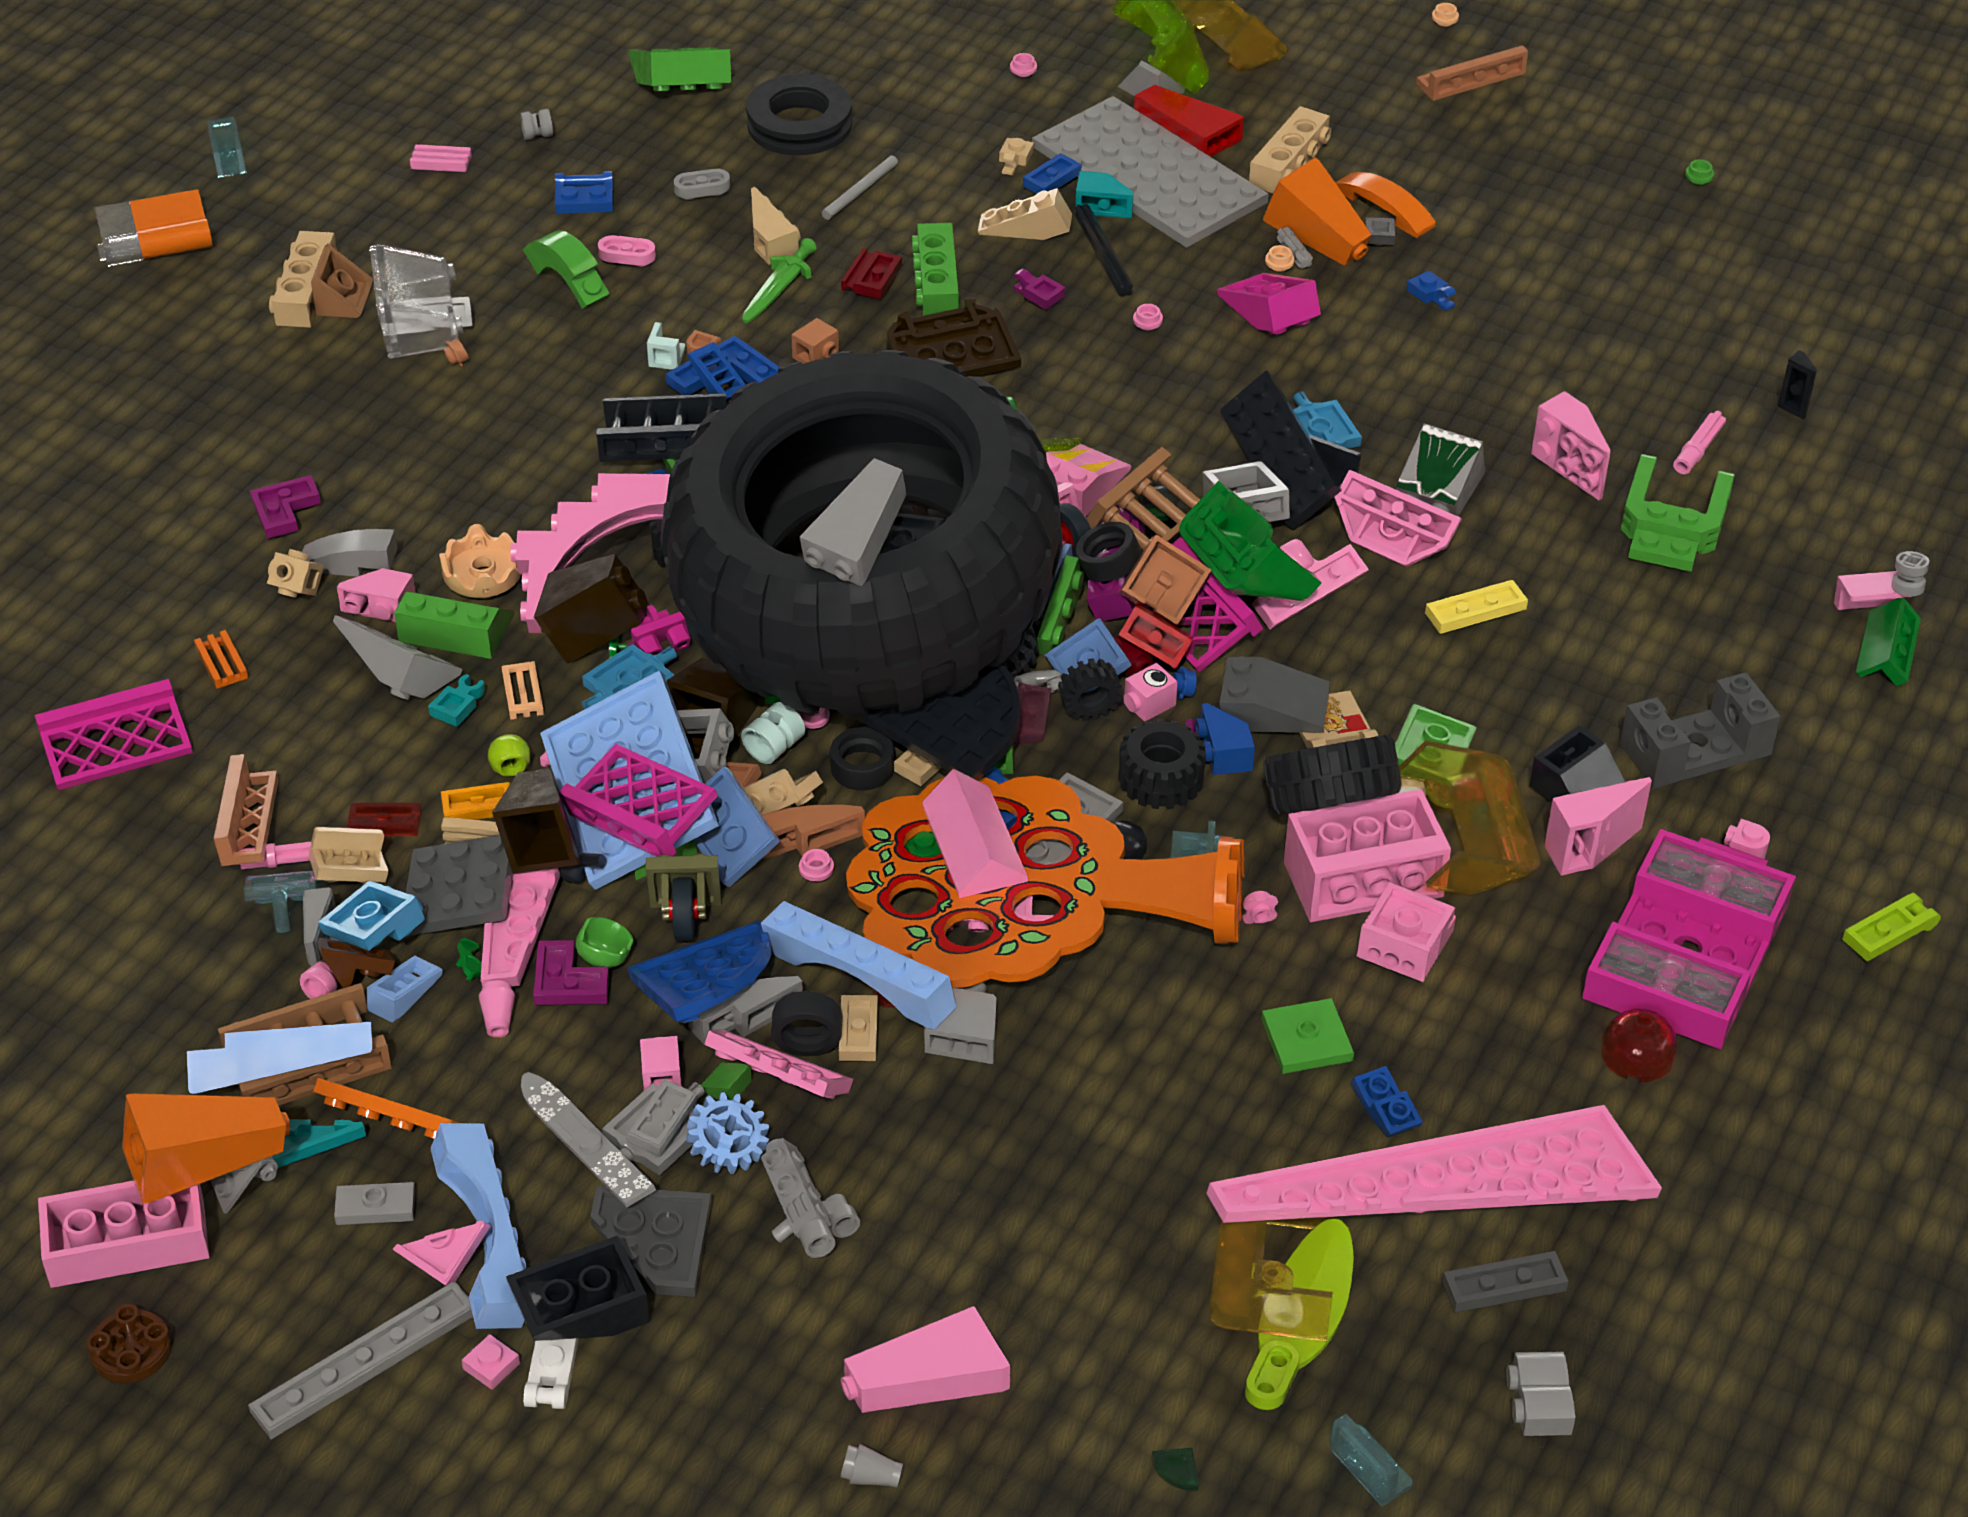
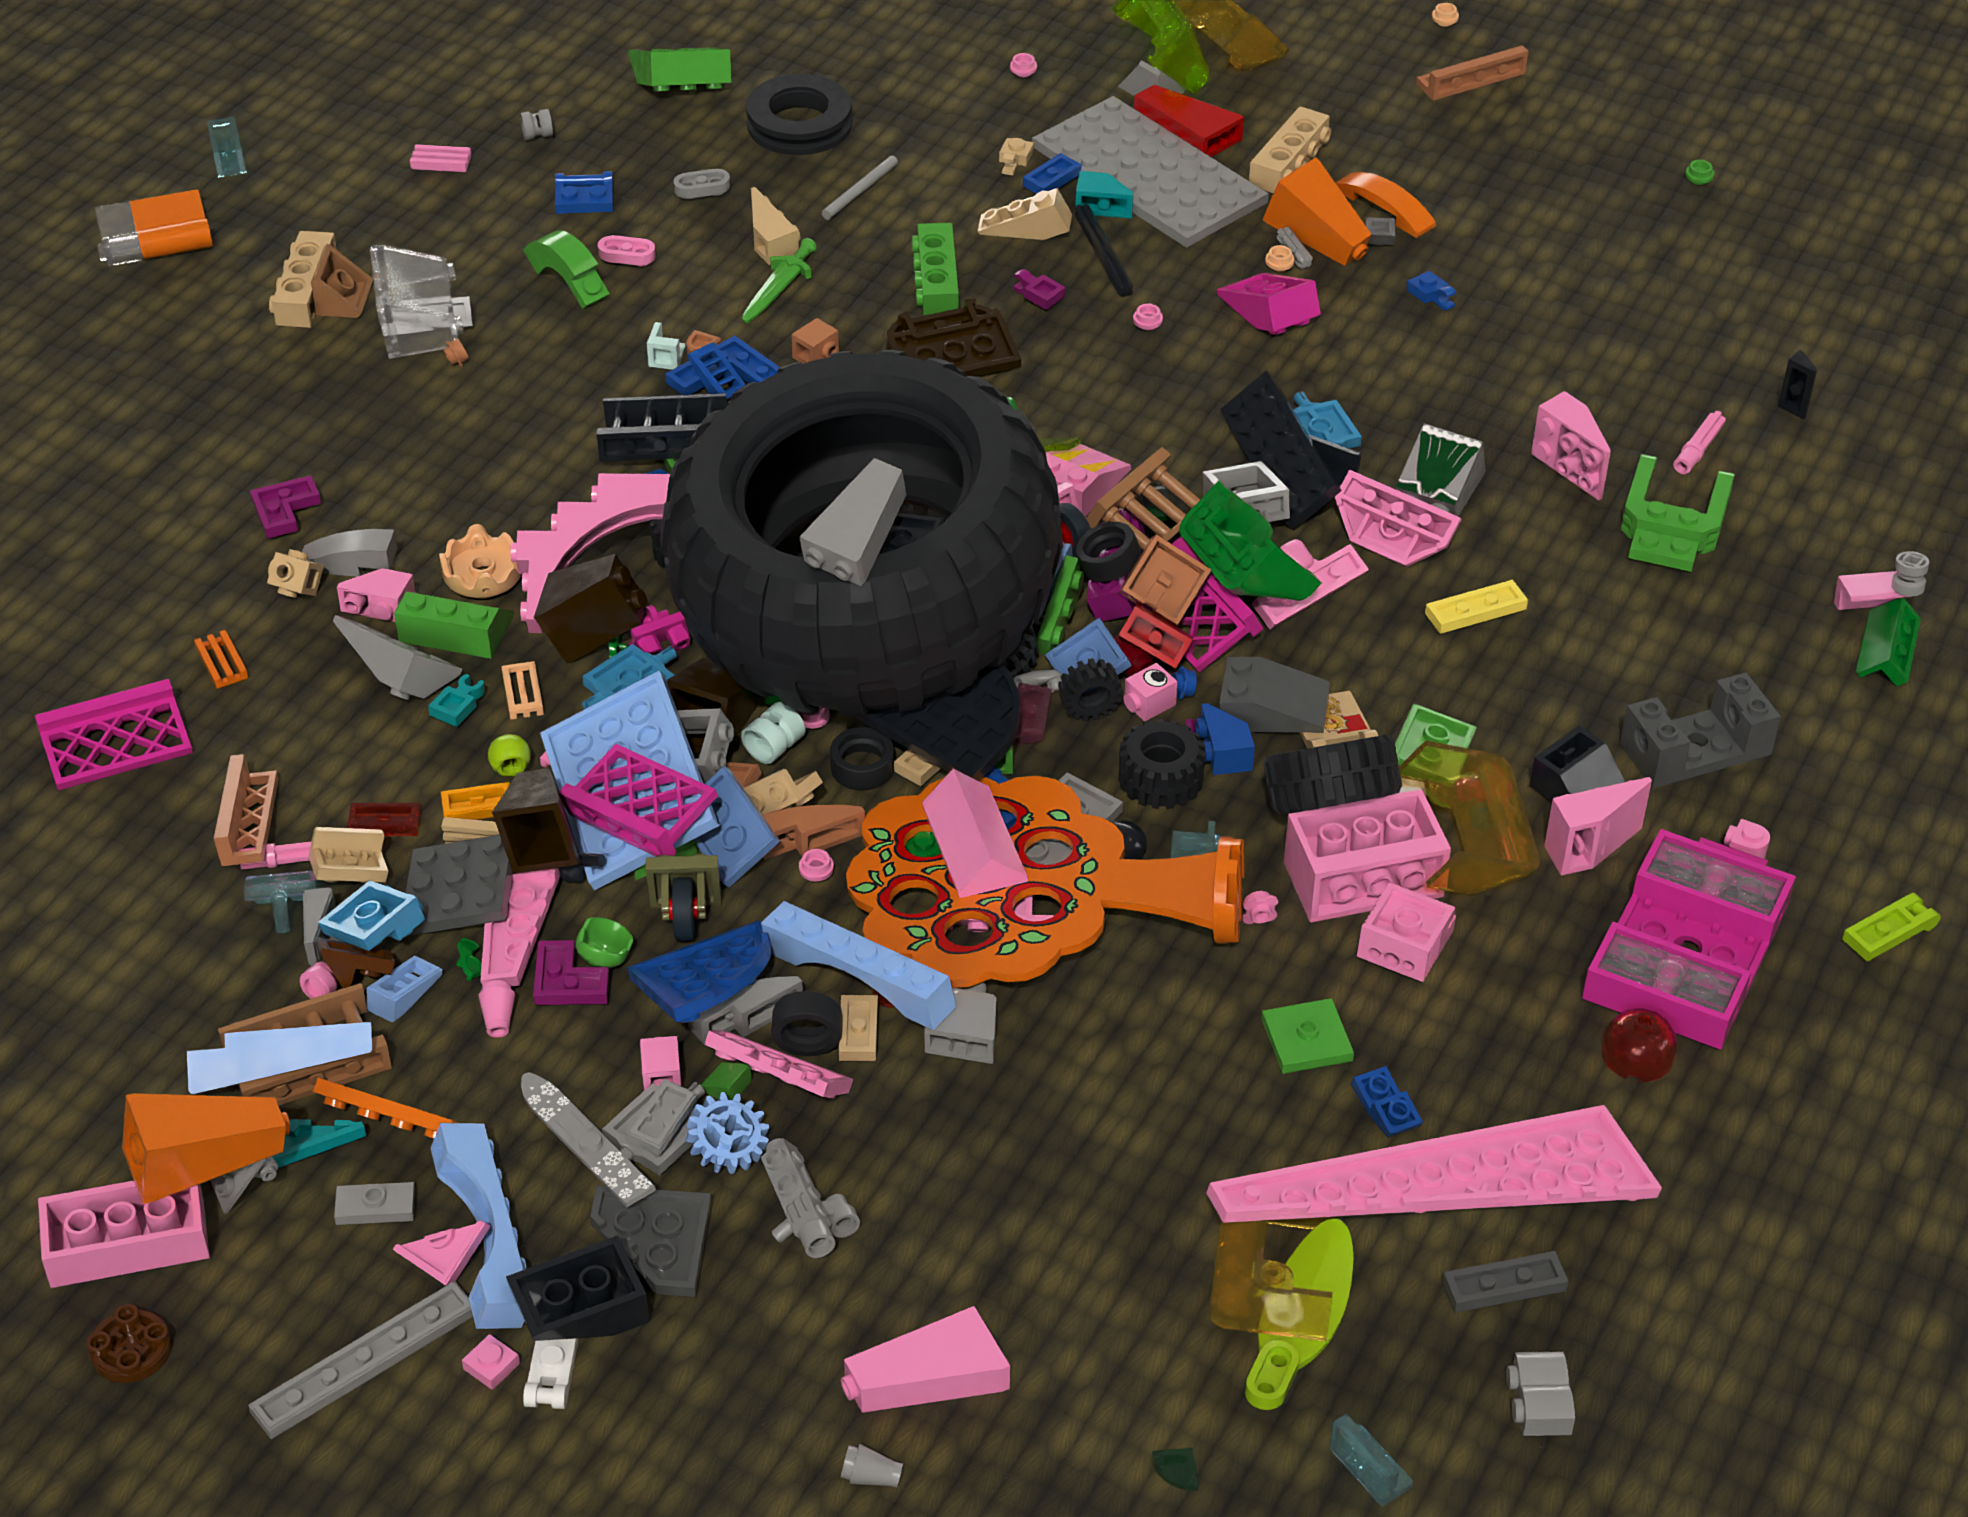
(871, 273): dark red plate -> none

